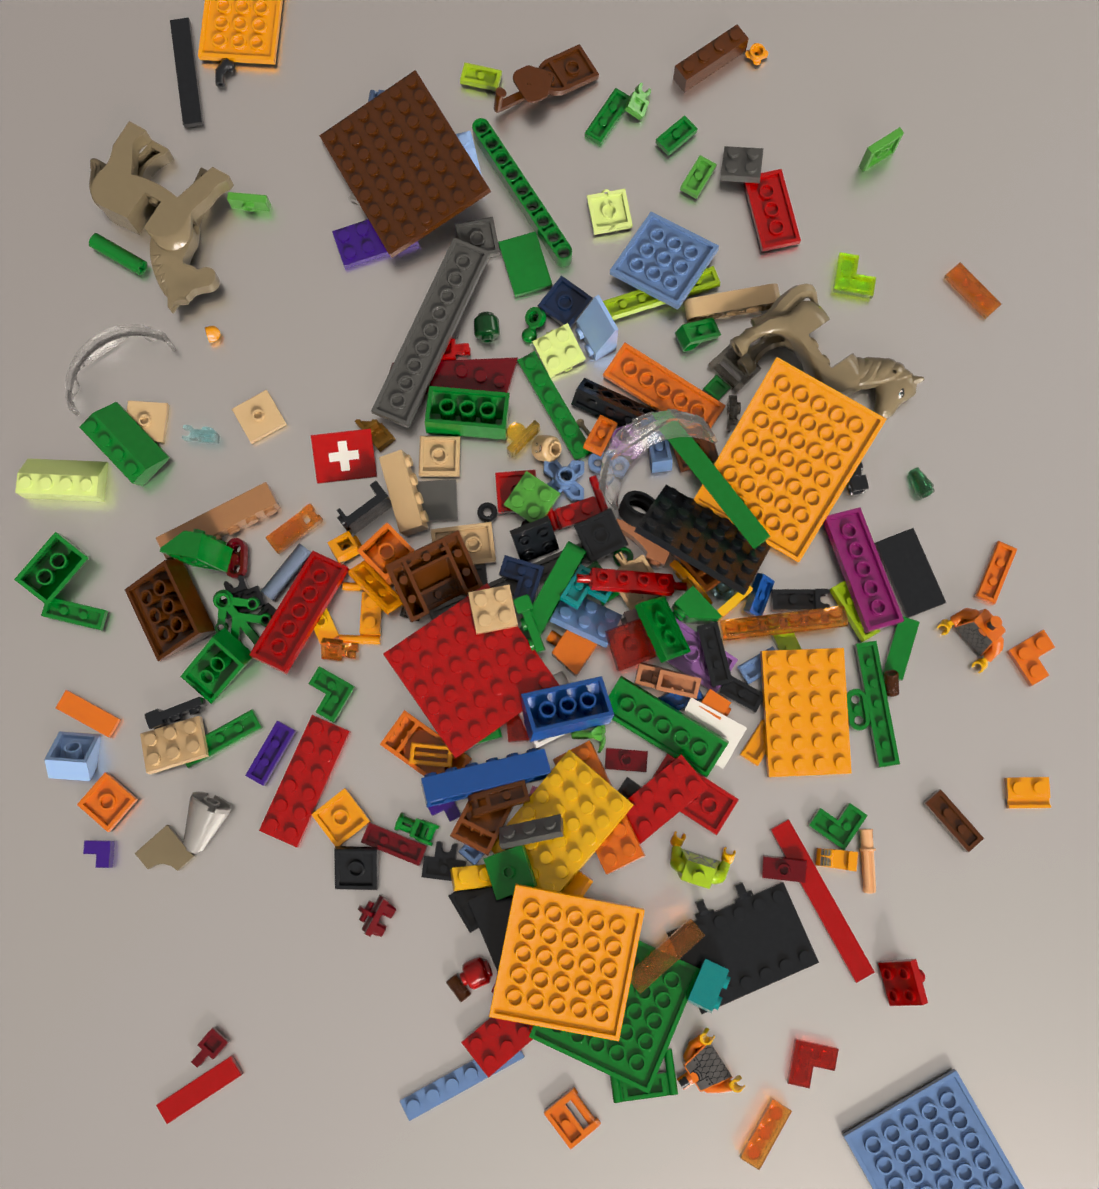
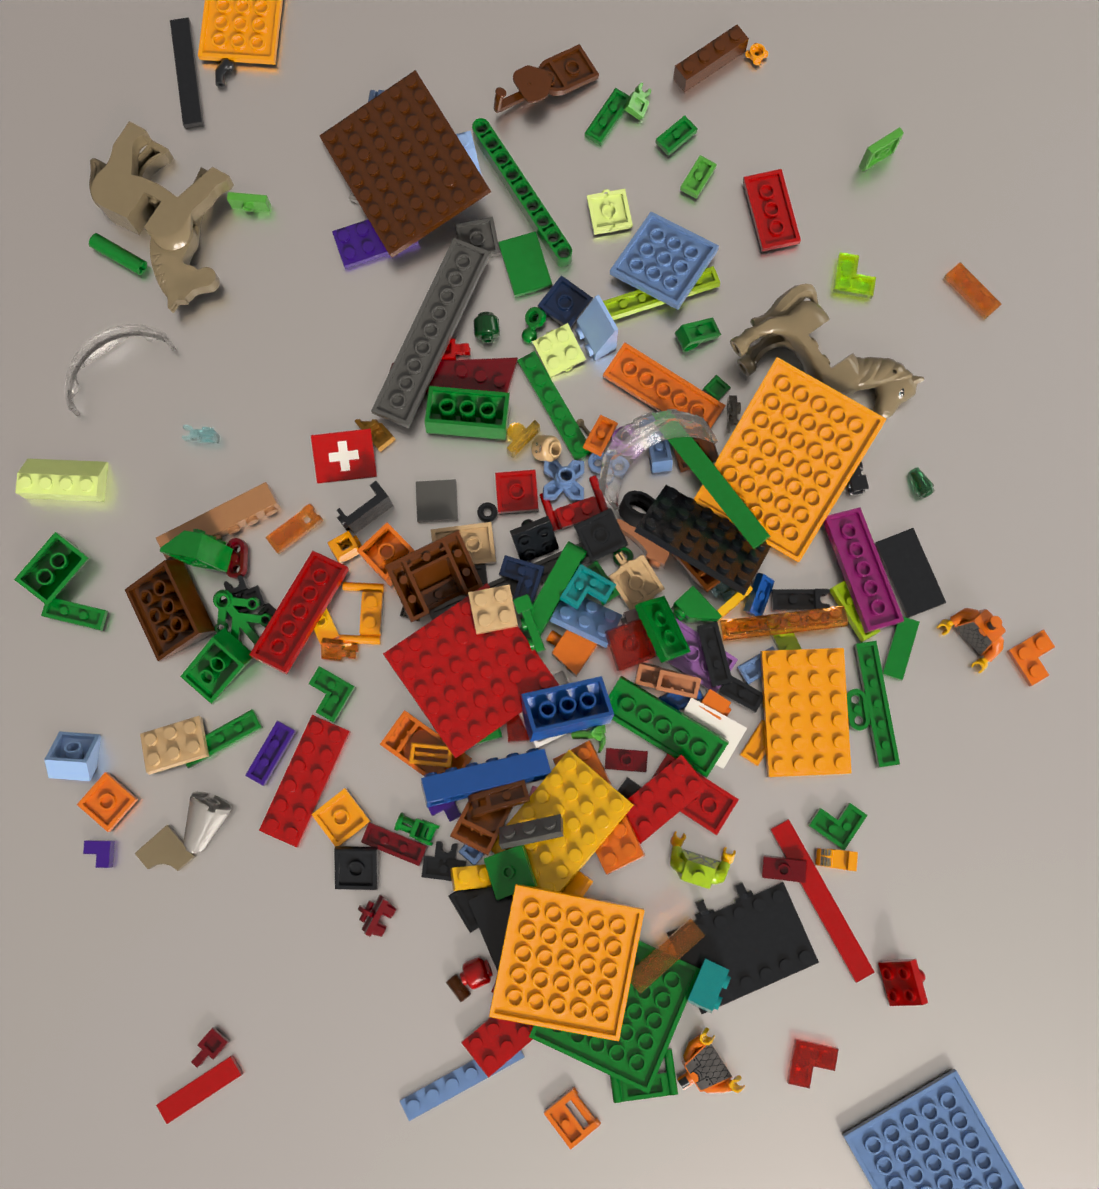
(88, 713): orange tile -> none
(125, 443): green slope -> none
(151, 417): tan plate -> none
(160, 718): black plate -> none
(212, 333): light orange hinge -> none
(259, 416): tan plate -> none
(286, 572): sand blue piece -> none
(375, 587): light orange tile -> none
(403, 493): tan brick -> none
(439, 456): tan plate -> none
(480, 76): lime plate -> none
(531, 498): bright green plate -> none
(612, 408): black fence -> none
(631, 582): red plate -> none
(684, 576): light orange tile -> none
(730, 358): clear smoke plate -> none
(731, 303): tan beam -> none
(741, 164): dark grey plate -> none
(765, 1133): clear orange plate -> none
(867, 857): light nougat axle -> none
(890, 682): reddish brown piece -> none
(953, 820): reddish brown plate -> none
(995, 572): orange tile -> none
(1027, 792): light orange plate -> none

